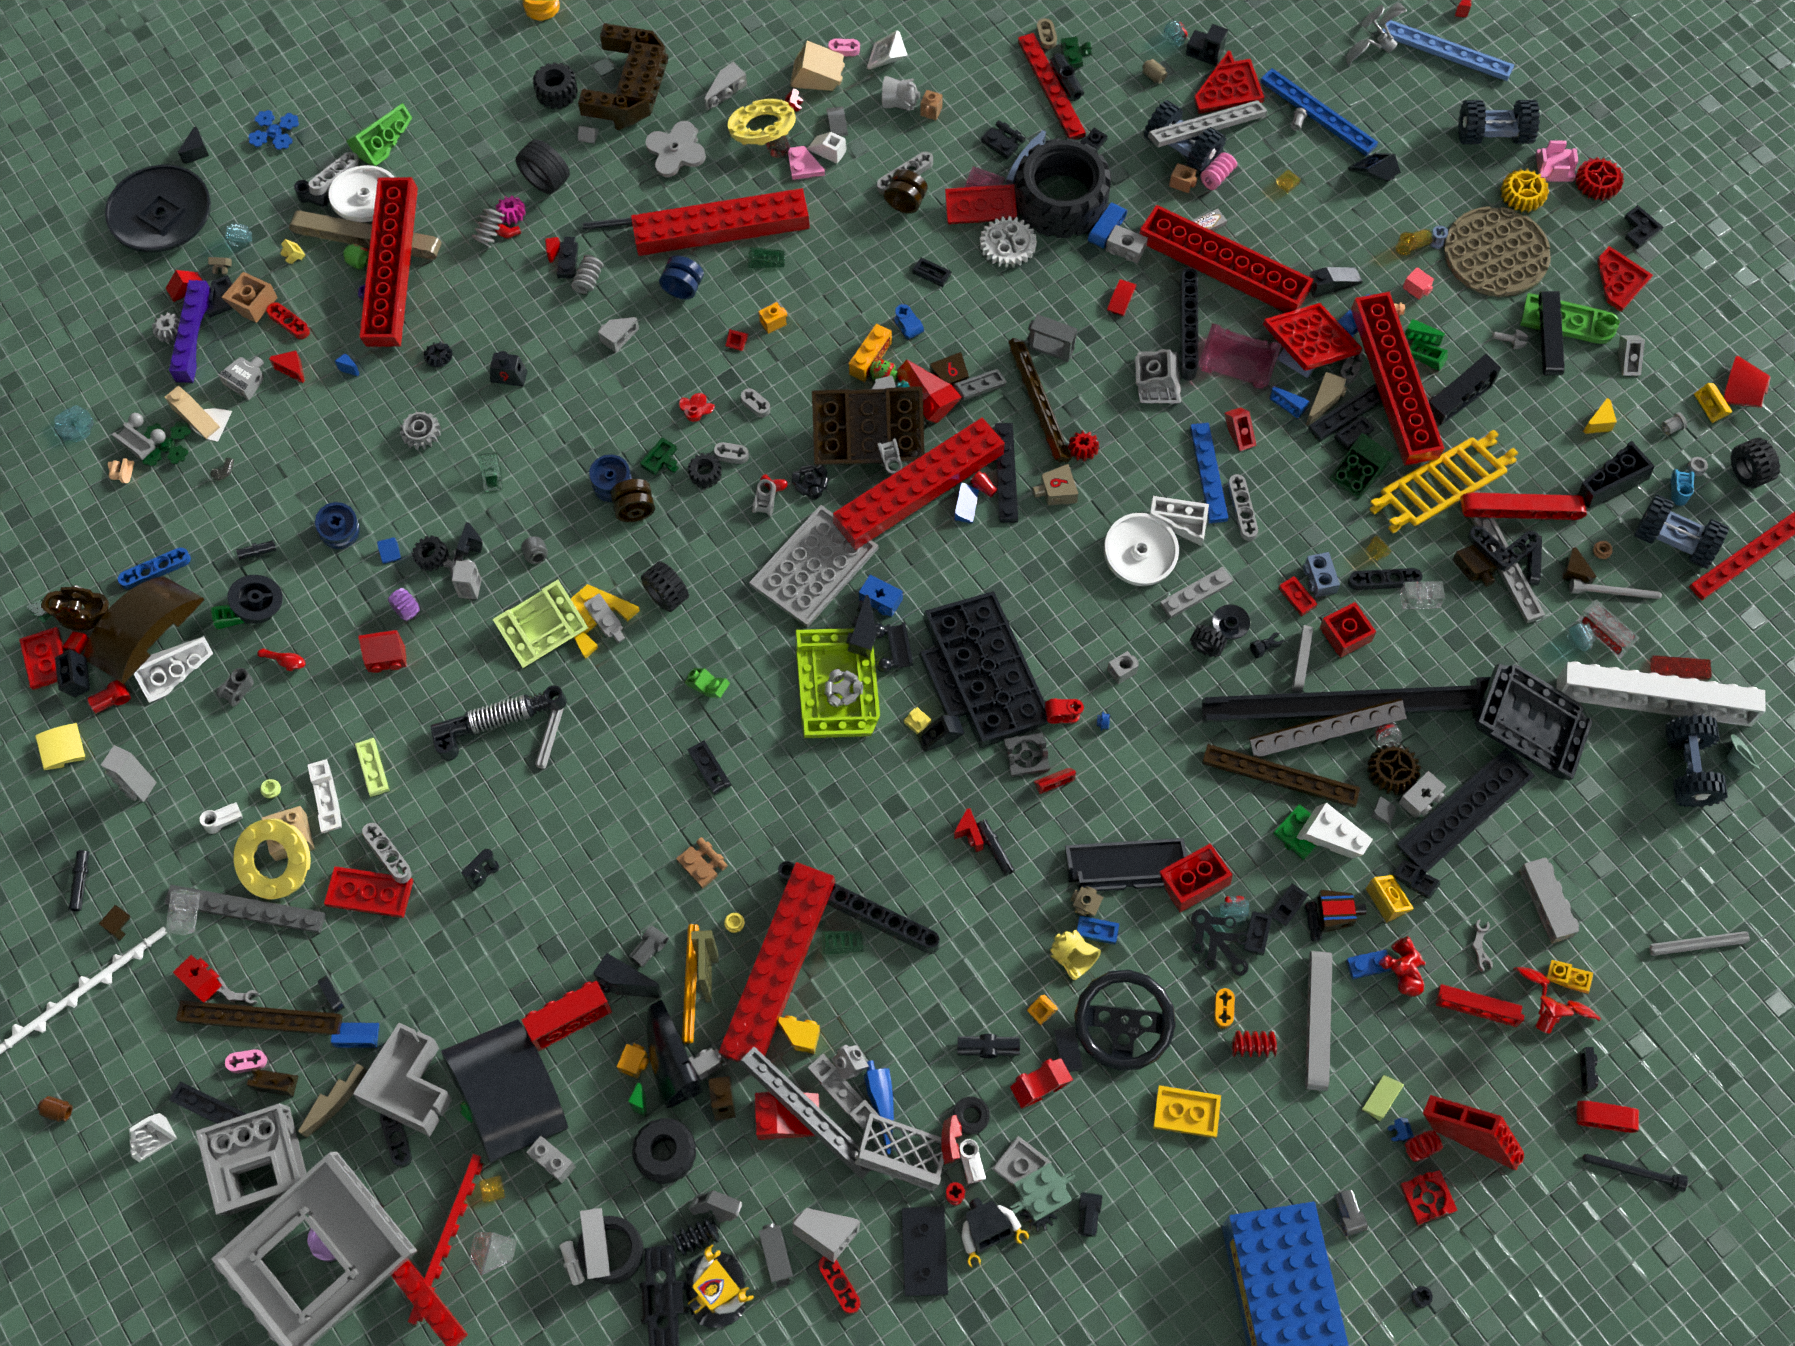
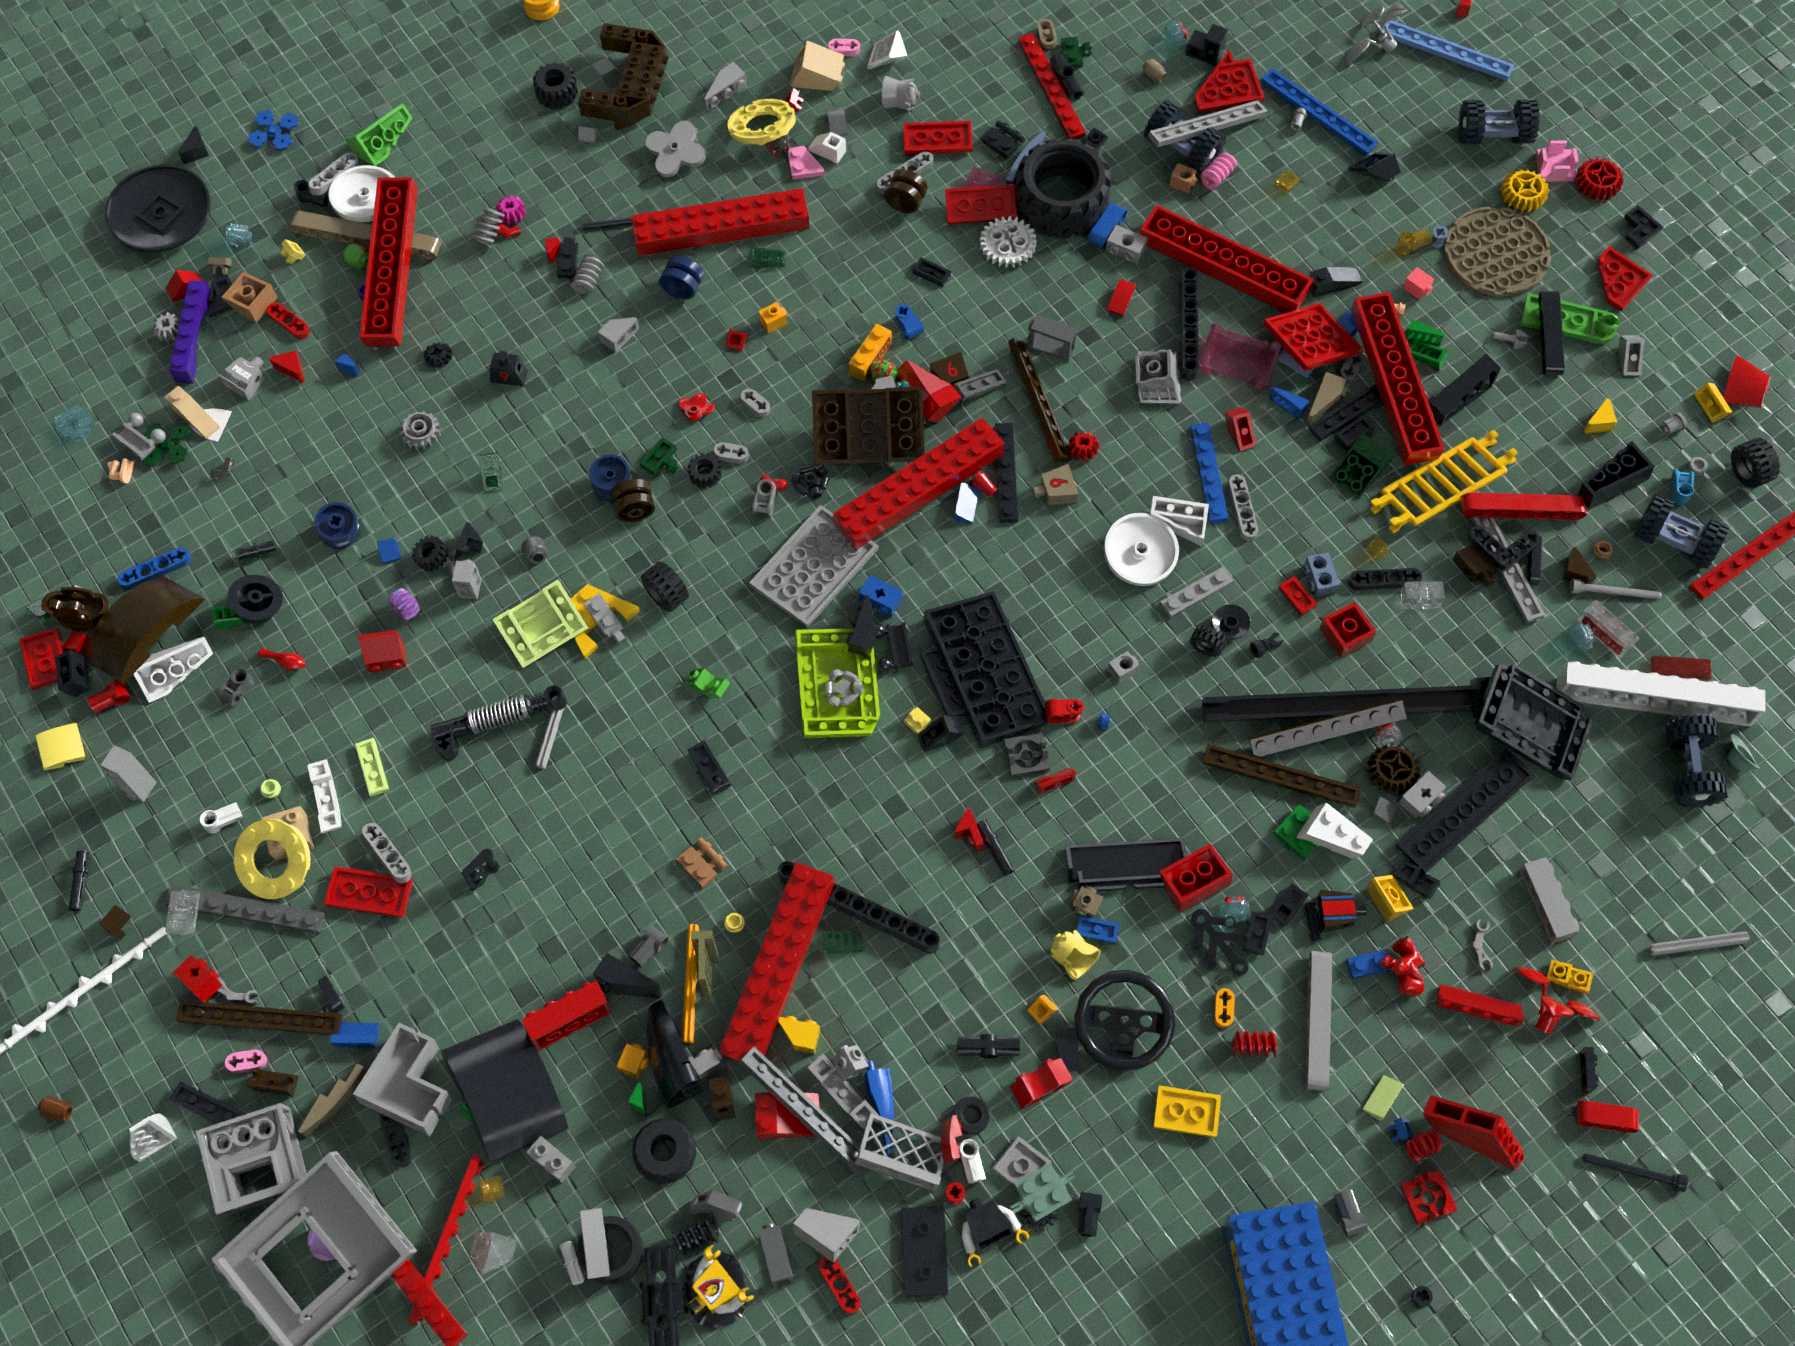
(542, 166): black tyre -> none
(890, 455): light grey piece -> none
(931, 105): medium nougat brick -> none
(937, 137): none -> red plate
(1211, 220): tile -> none
(1302, 659): light grey beam -> none

